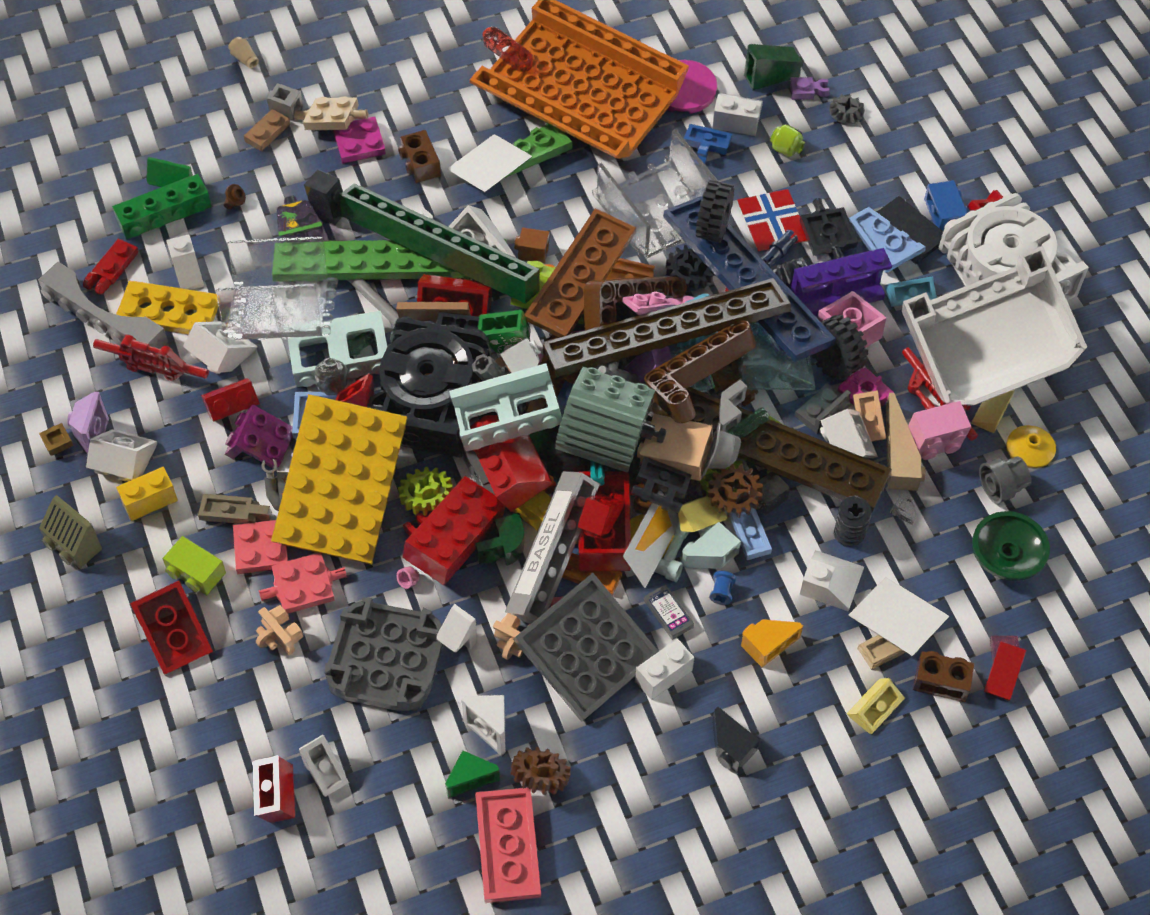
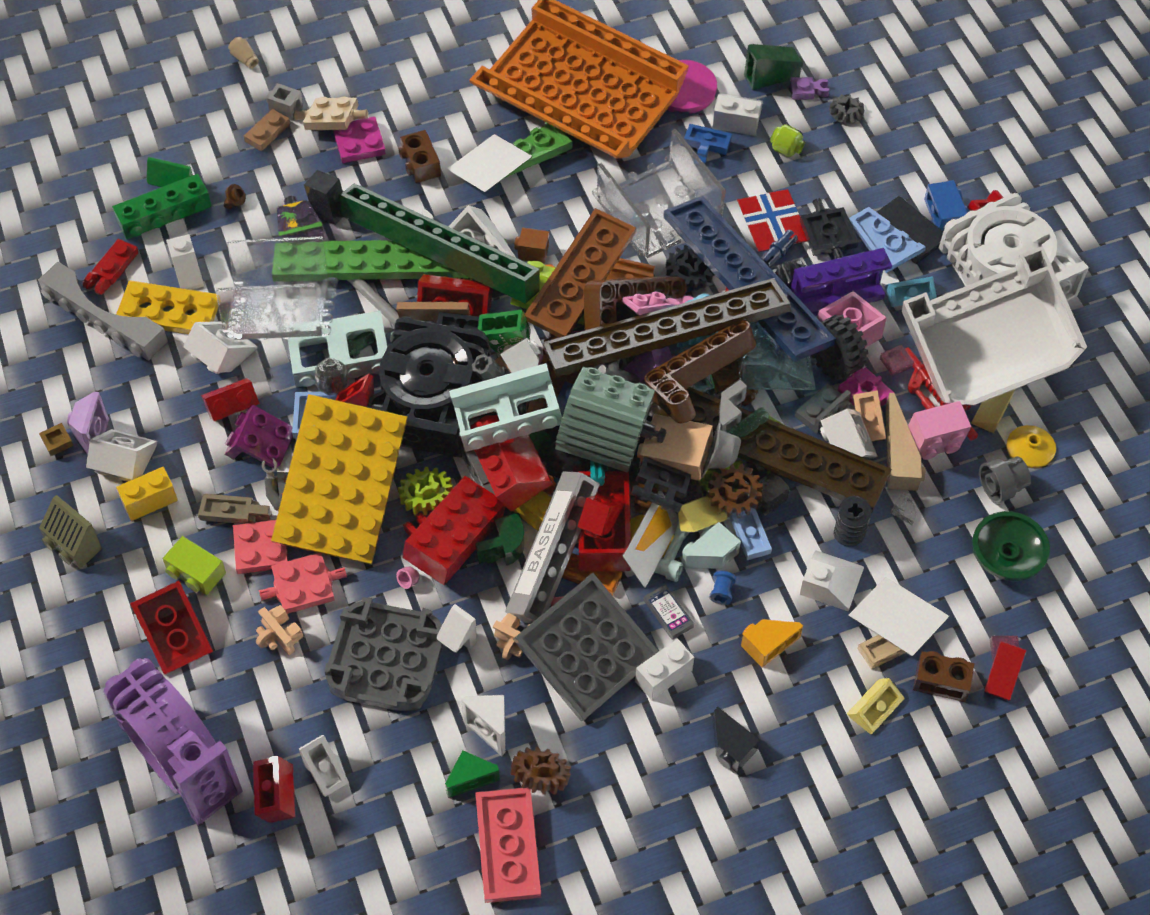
(138, 356): red bar -> none
(172, 739): none -> medium lavender brick
(509, 57): clear red beam -> none
(715, 211): black tyre -> none
(896, 360): none -> clear pink plate

